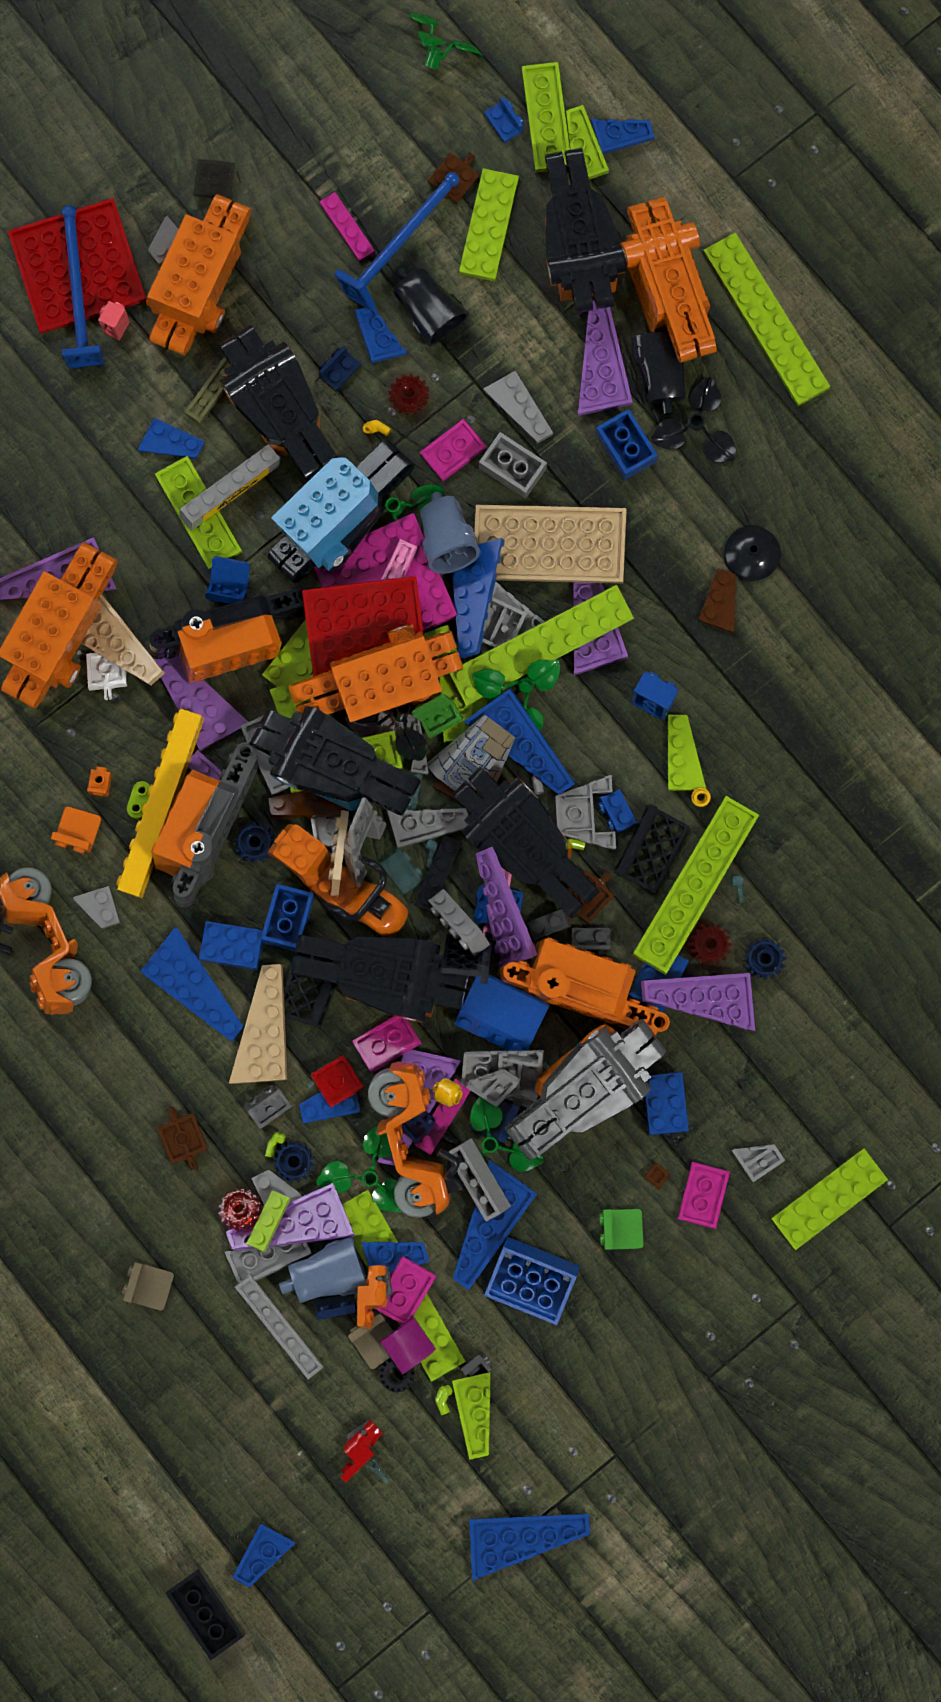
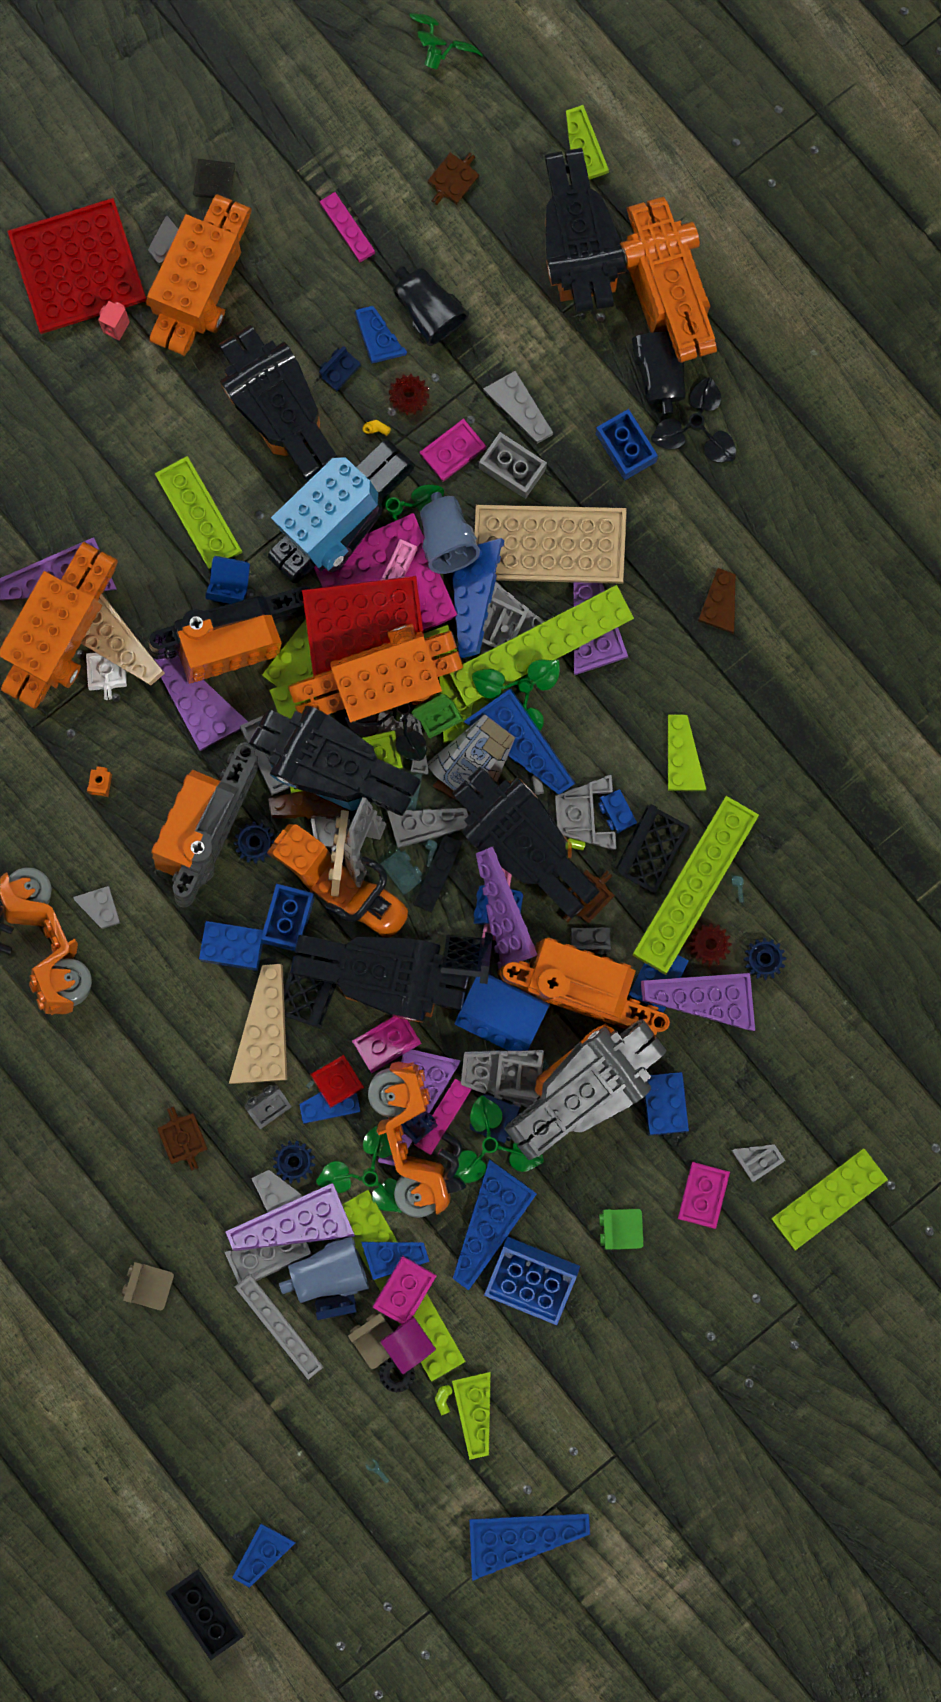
(77, 830): orange bracket -> none
(83, 354): blue piece -> none
(138, 799): lime plate -> none
(161, 800): yellow brick -> none
(168, 440): blue wing -> none
(185, 979): blue wing -> none
(201, 764): medium lavender plate -> none
(208, 394): olive plate -> none
(229, 487): light grey brick -> none
(233, 1202): clear red gear -> none
(268, 1221): lime plate -> none
(273, 1142): lime arm -> none
(357, 288): blue piece -> none
(359, 1447): red plate -> none
(373, 1295): orange plate -> none
(447, 1092): yellow head -> none
(459, 923): light grey brick -> none
(473, 1365): dark grey bracket -> none
(479, 1180): light grey brick -> none
(488, 224): lime plate -> none
(494, 1086): light grey wing -> none
(505, 120): blue bracket -> none
(545, 111): lime plate -> none
(549, 924): dark grey plate -> none
(603, 372): medium lavender wing -> none
(618, 135): blue wing -> none
(654, 695): blue brick -> none
(657, 1175): reddish brown tile -> none
(704, 801): yellow plate -> none
(751, 565): black dish -> none
(766, 319): lime plate -> none

